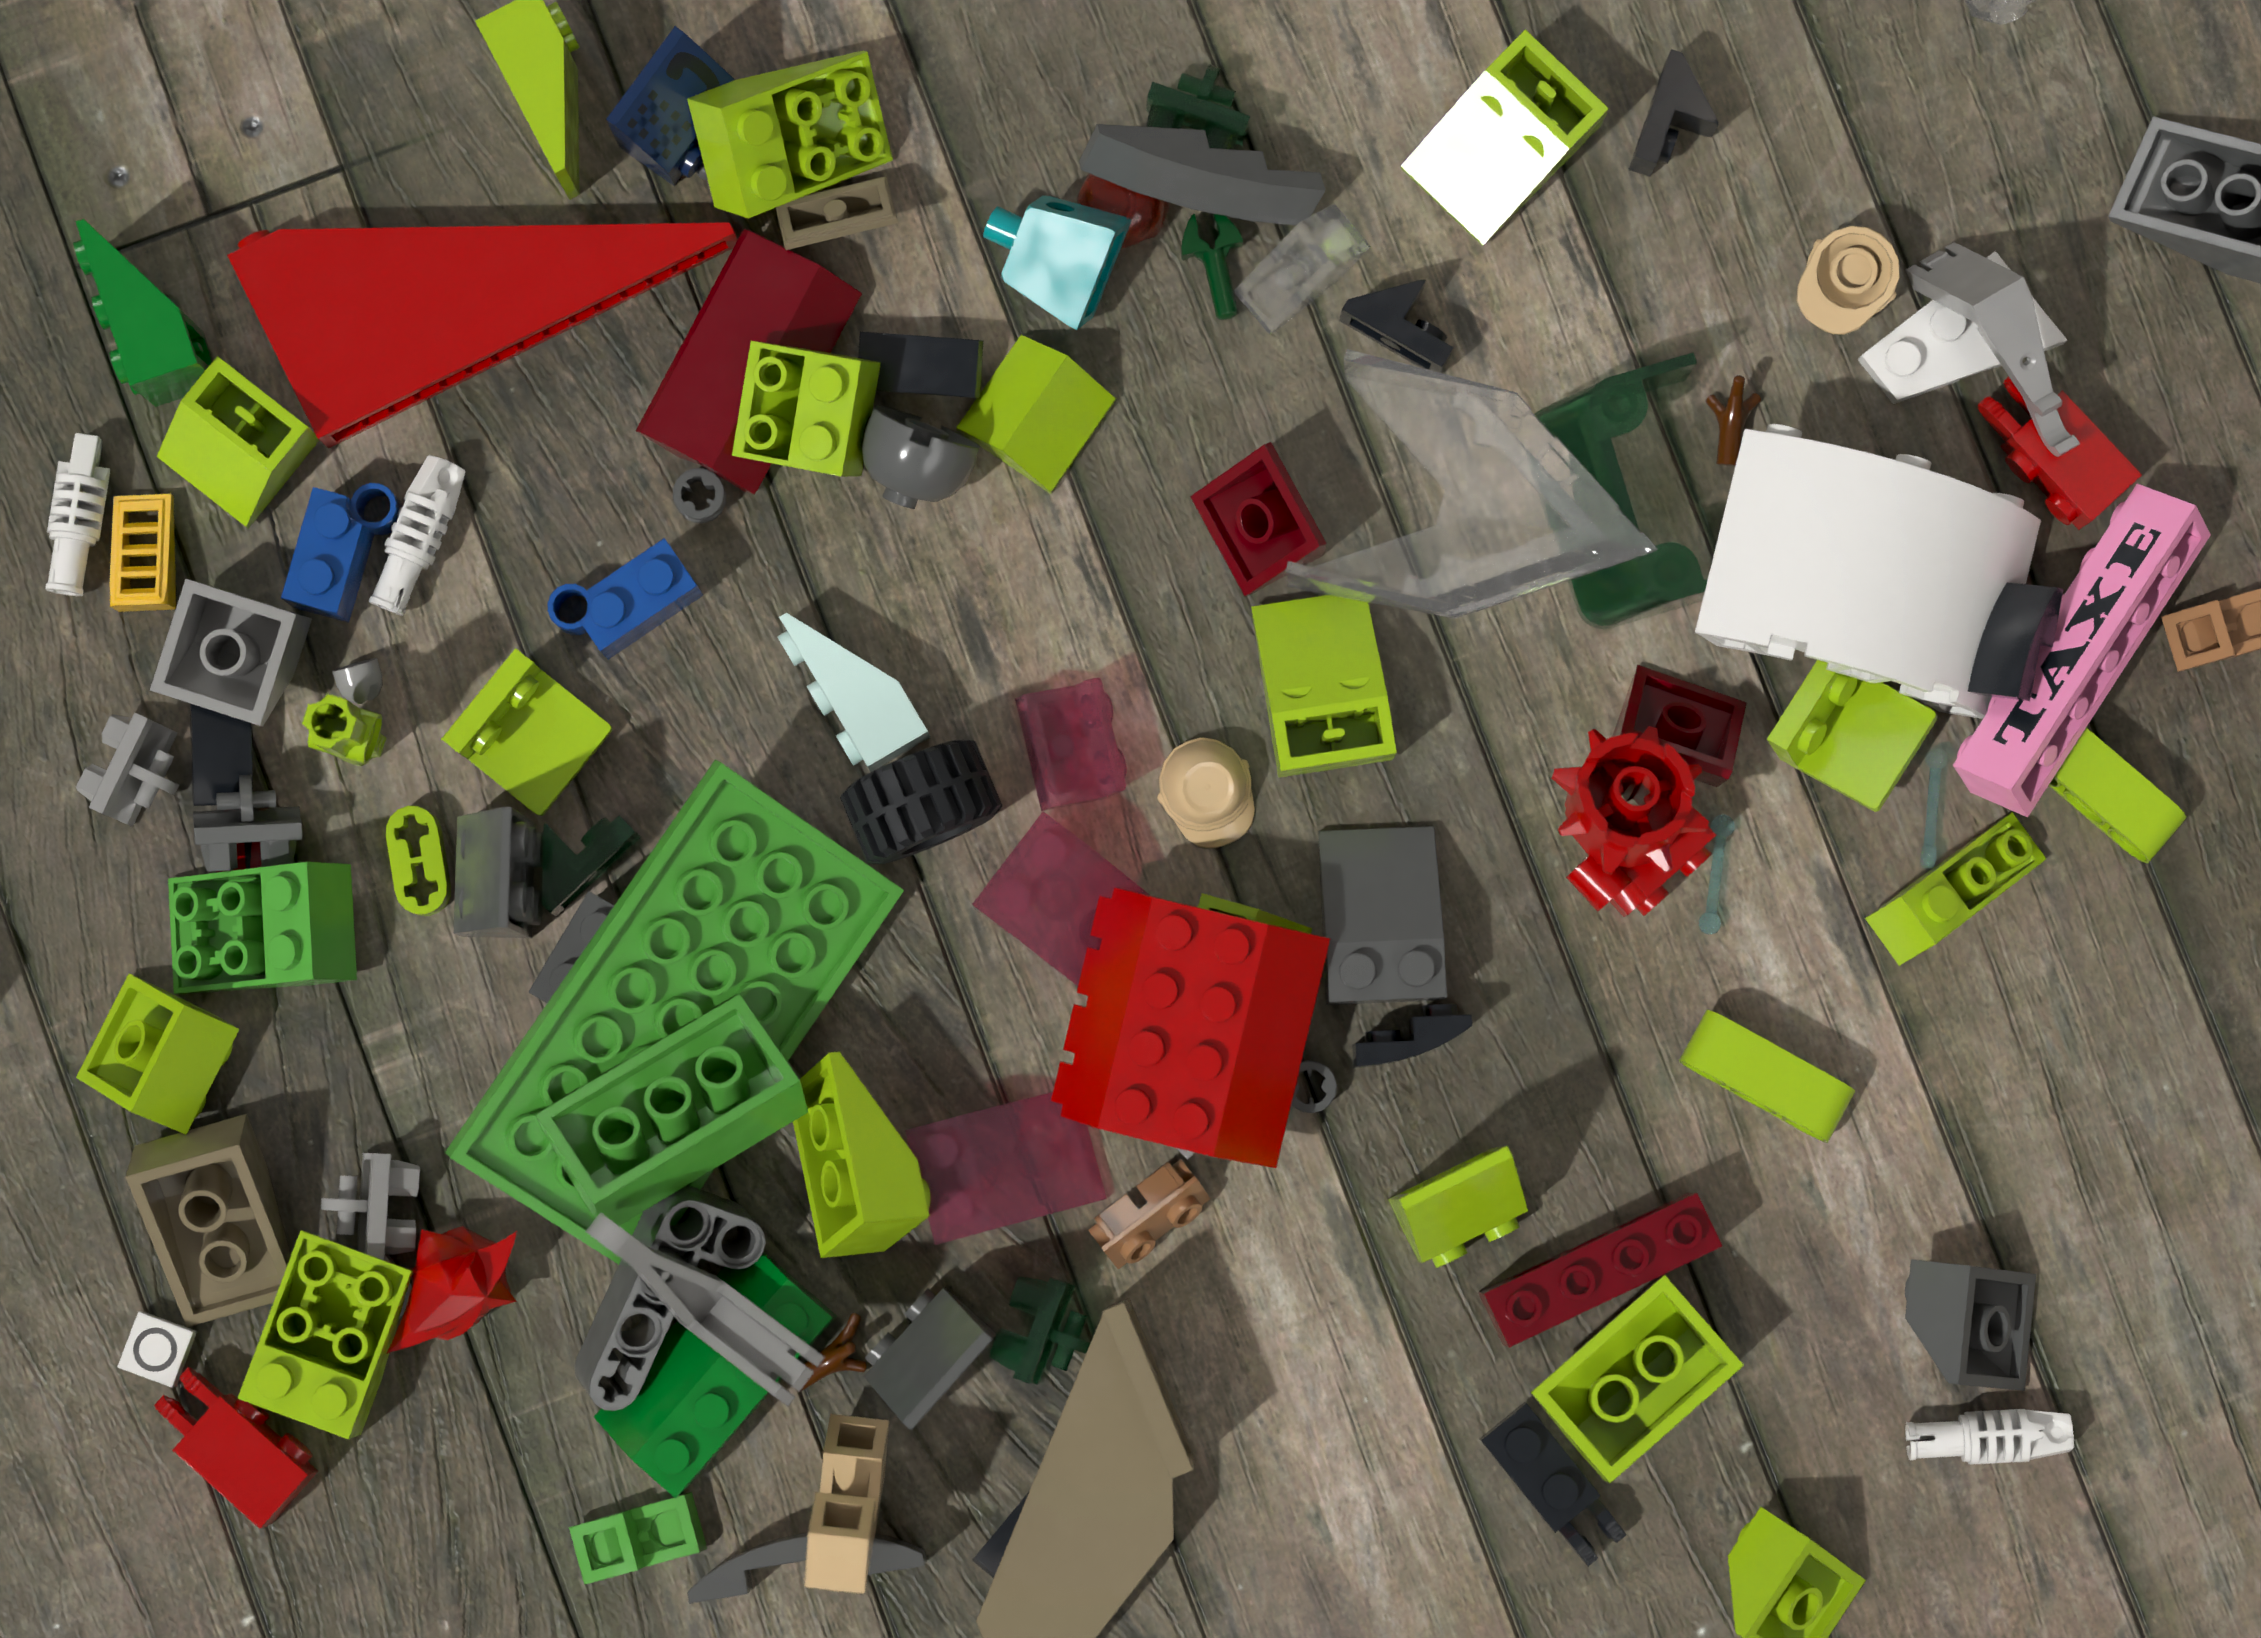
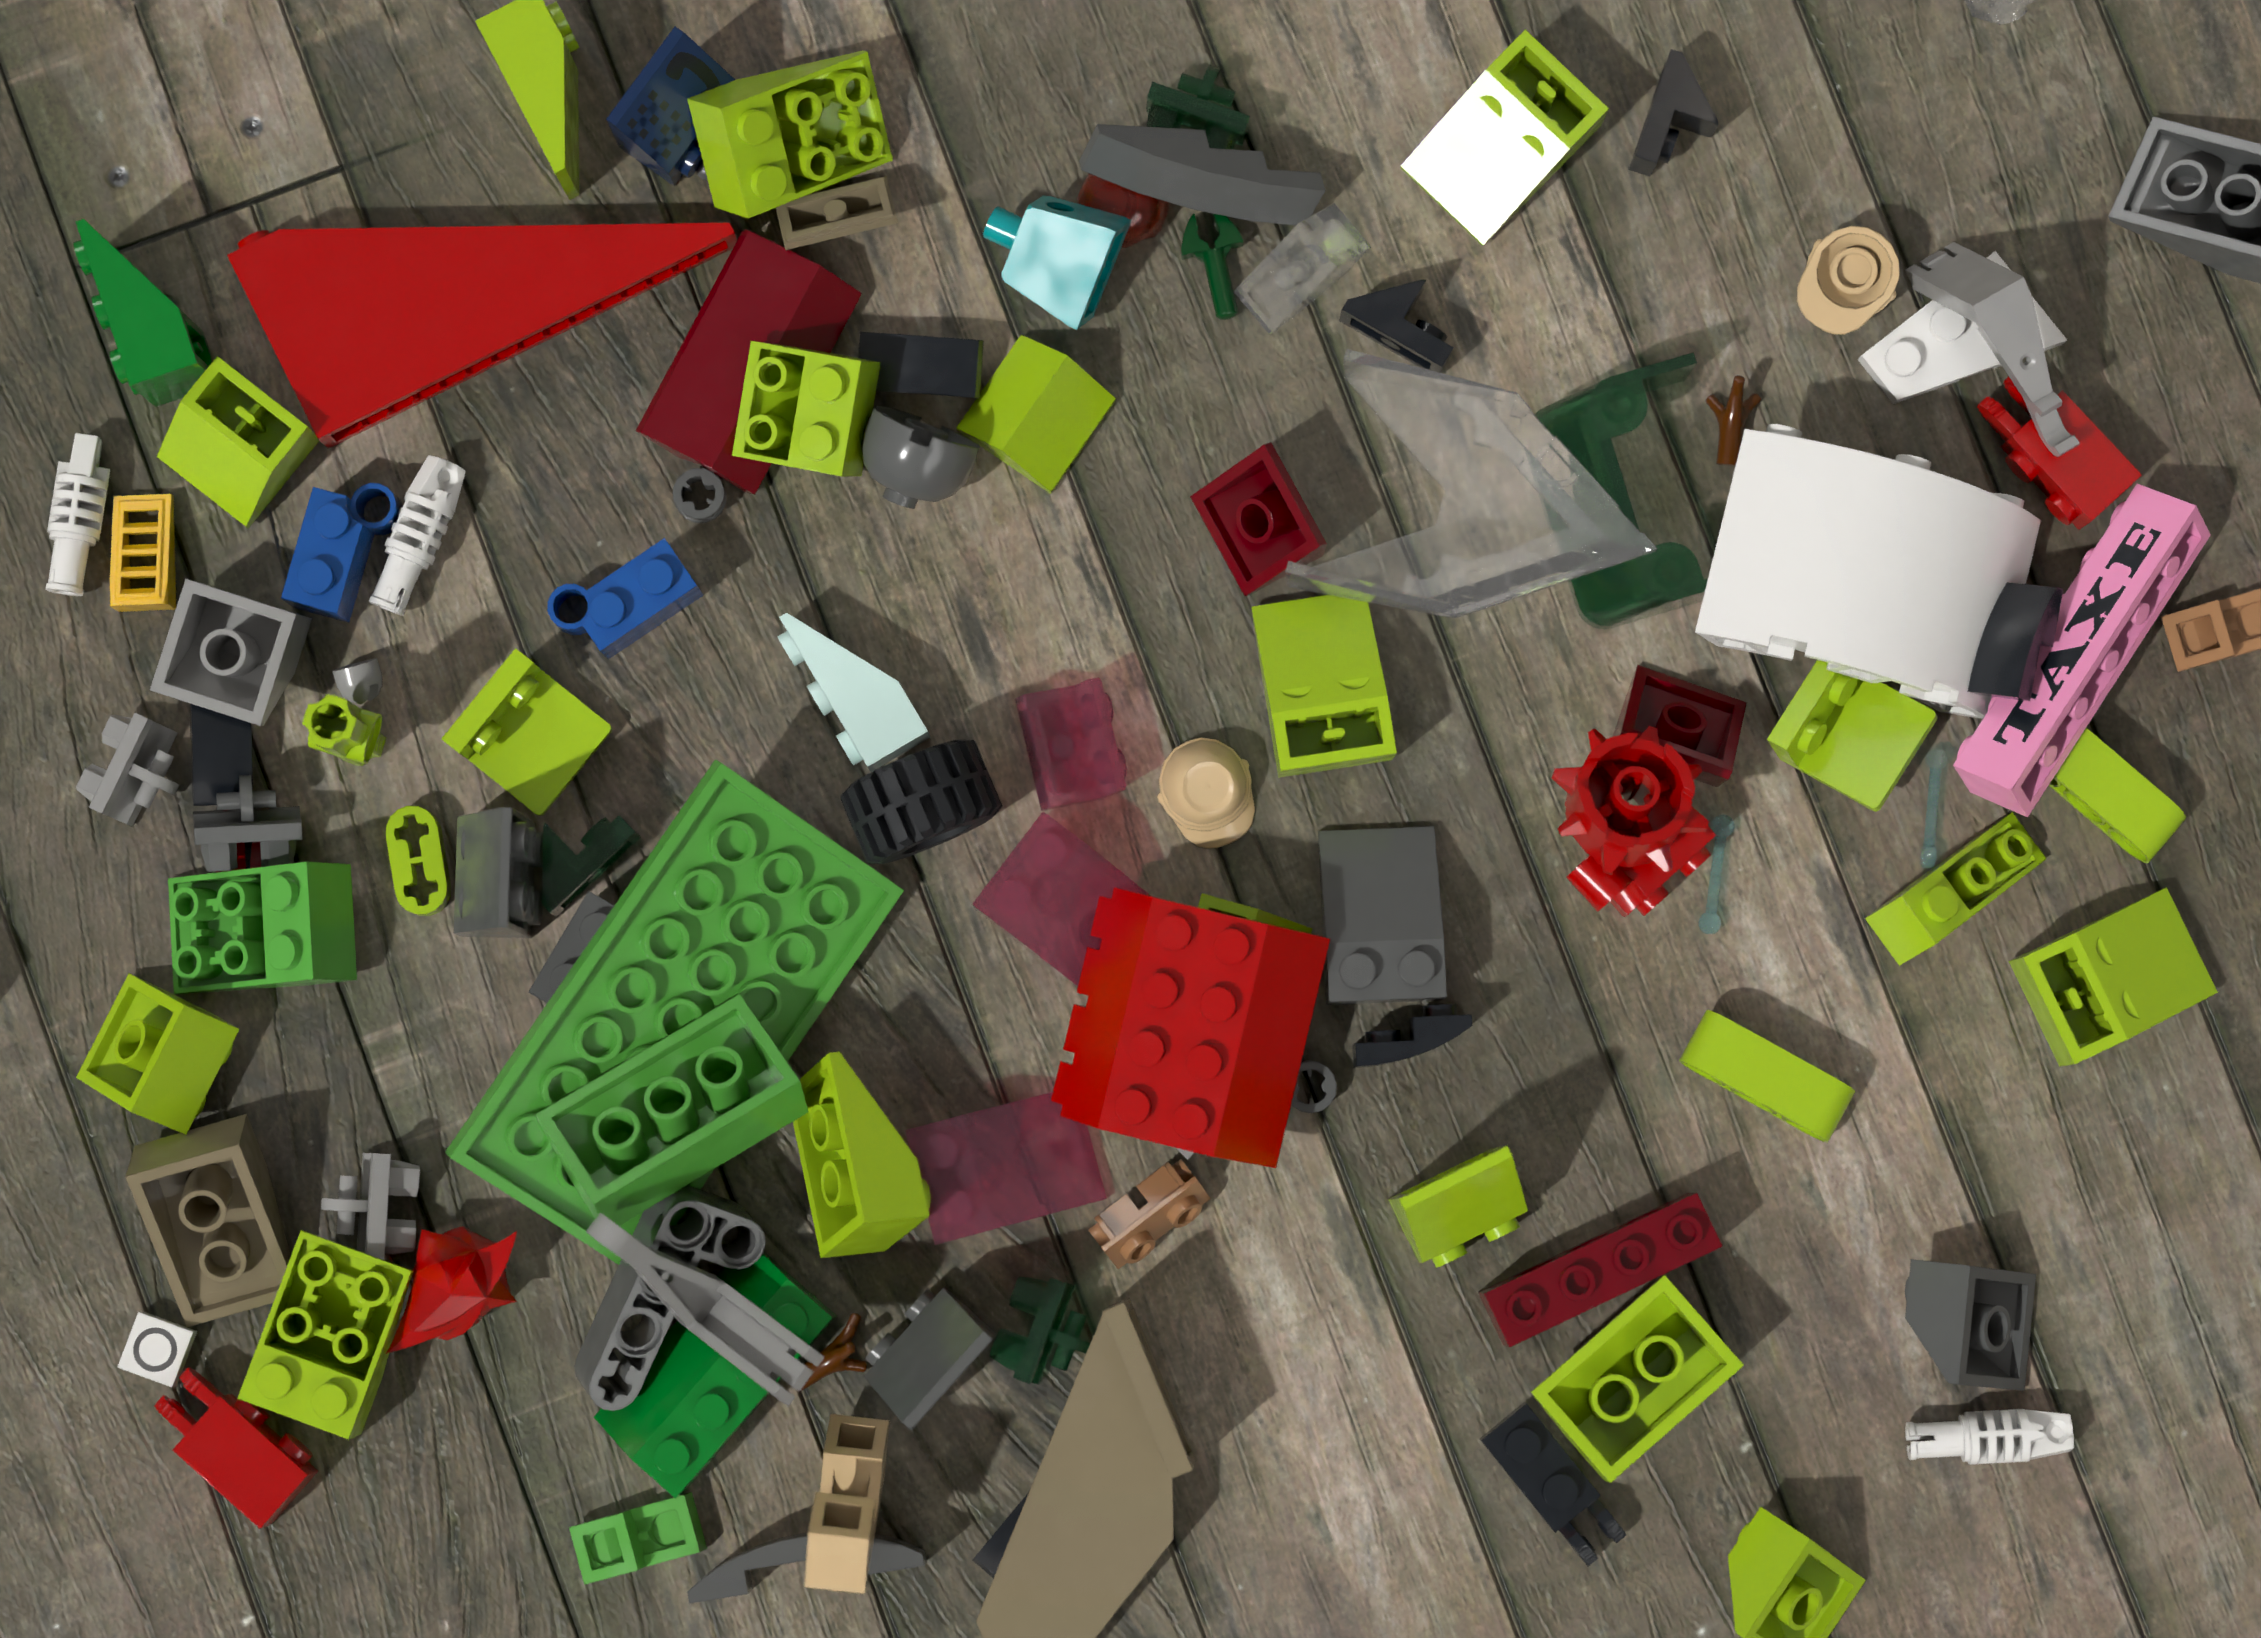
(2113, 978): none -> lime slope

